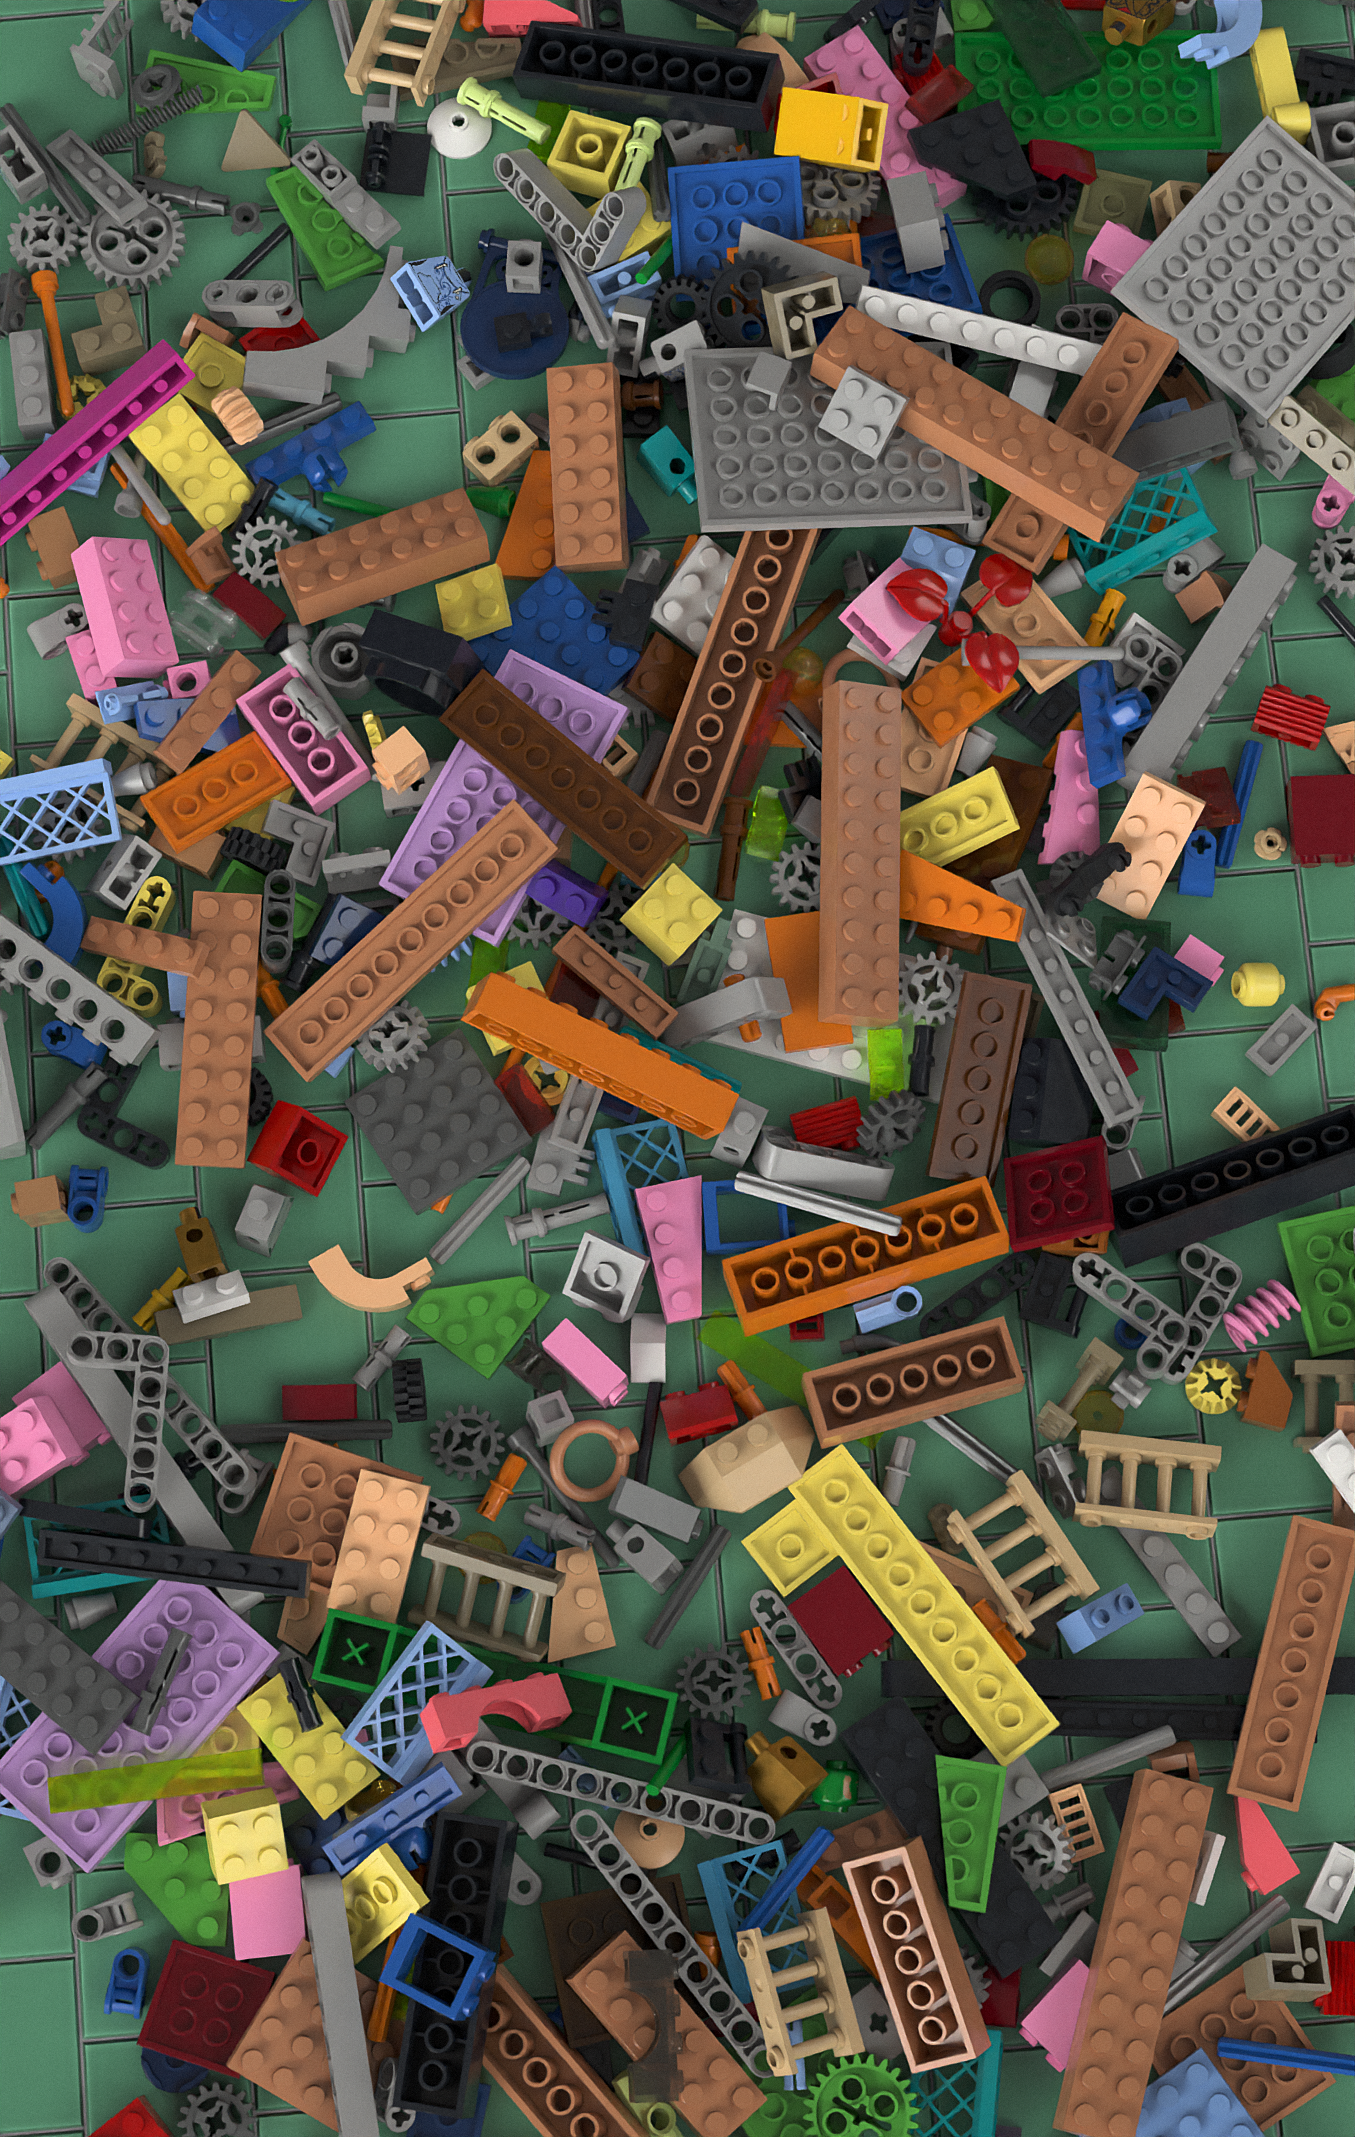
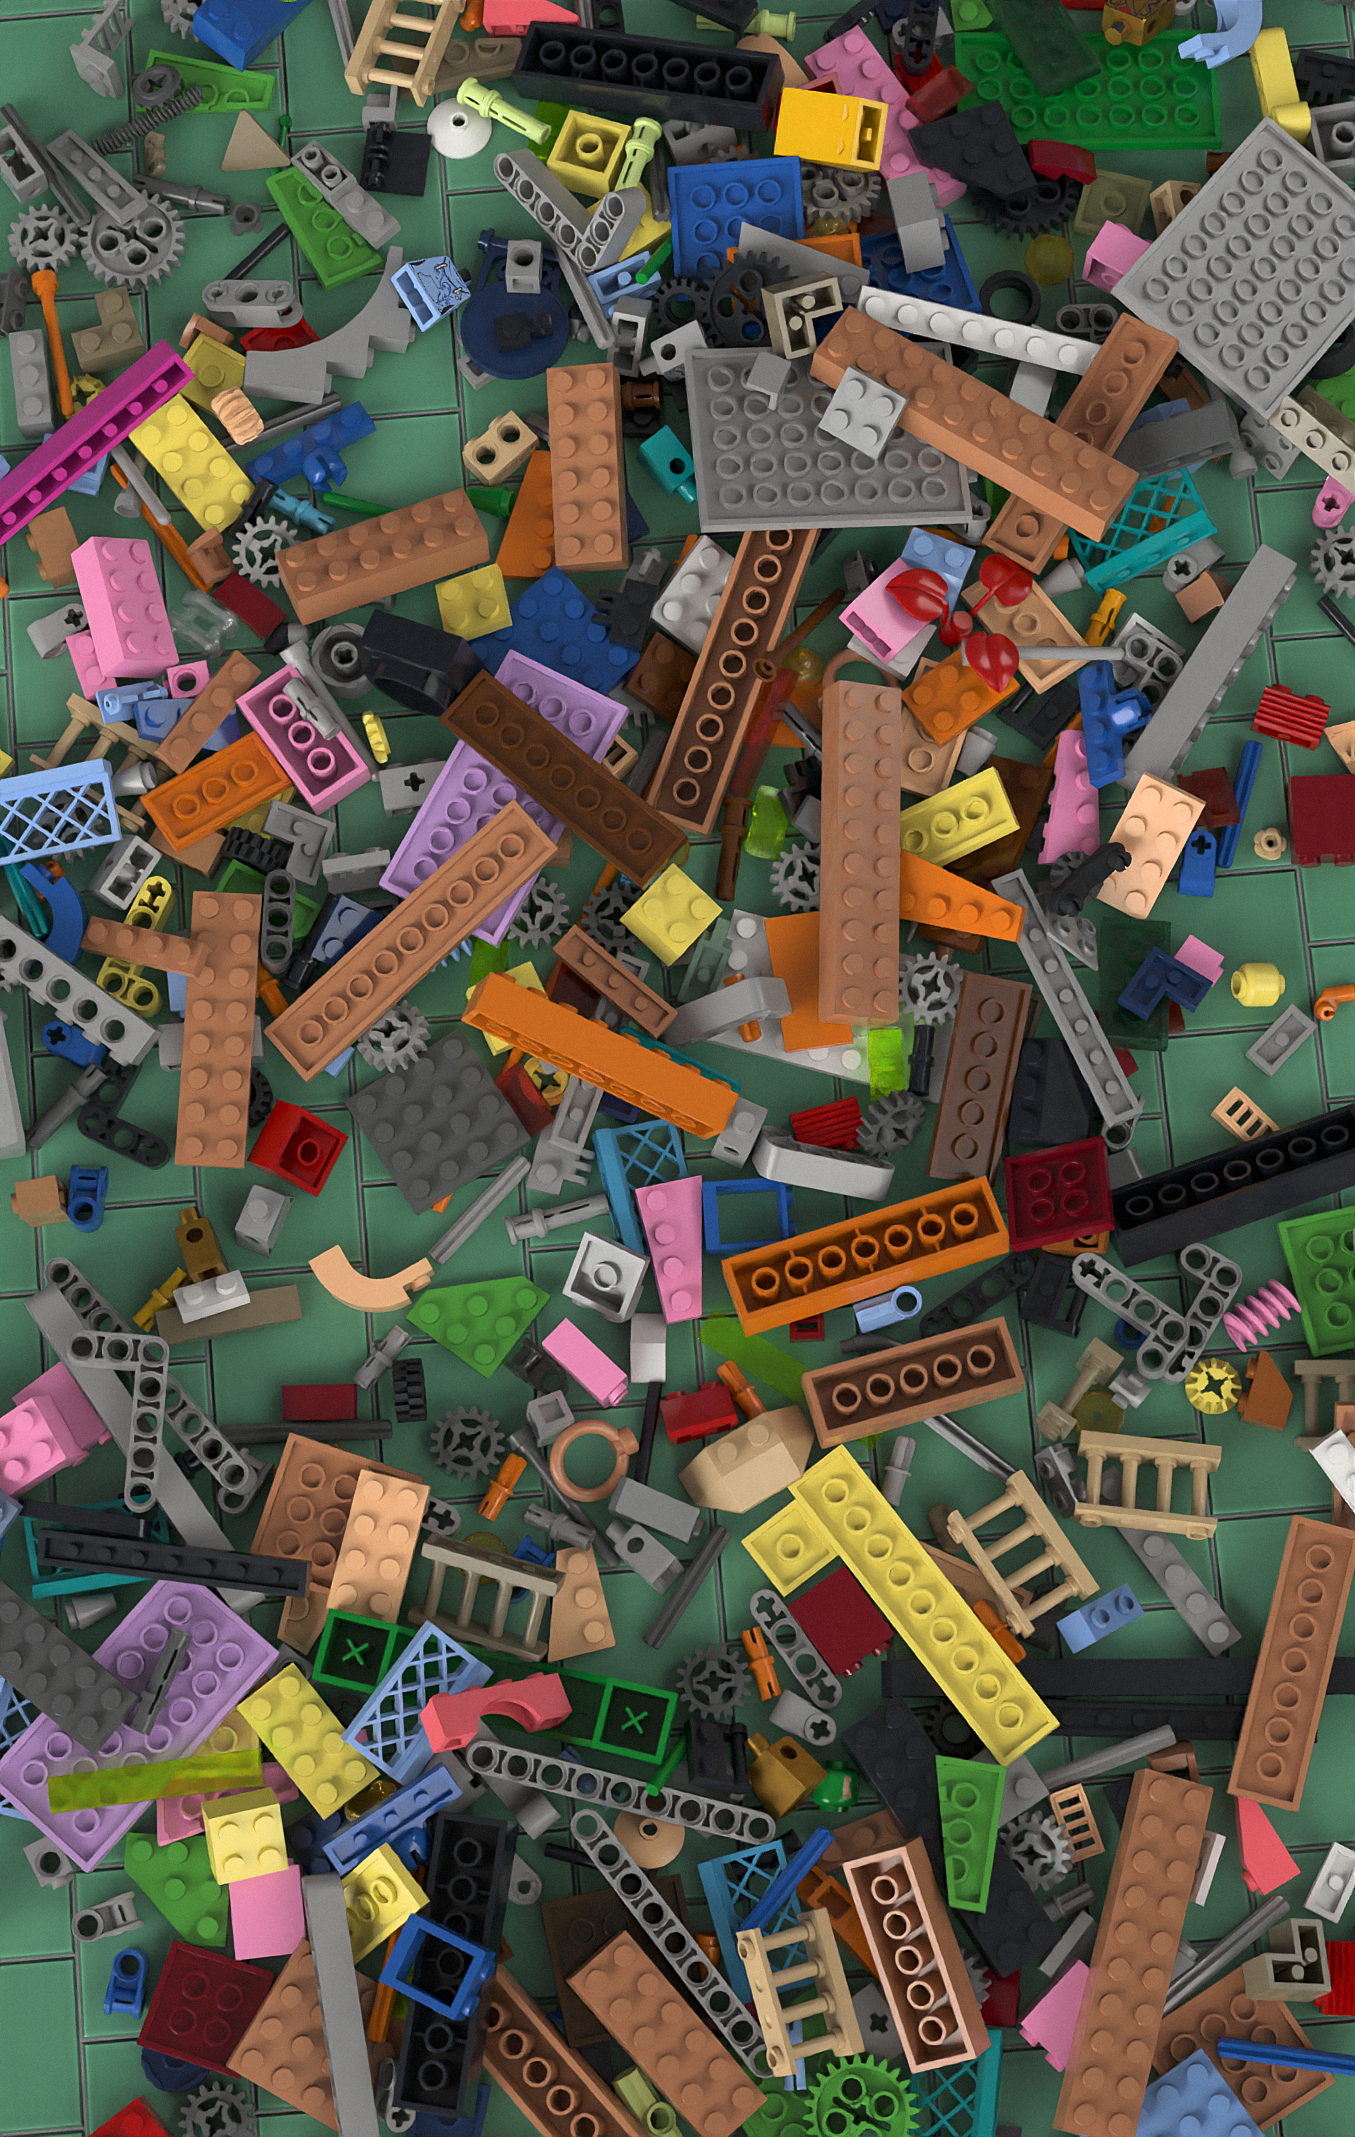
(300, 1694): black pin -> none
(400, 761): light nougat brick -> none
(567, 893): dark purple brick -> none
(655, 2073): clear smoke arch -> none
(818, 1203): light grey axle -> none
(1110, 975): dark grey hinge -> none

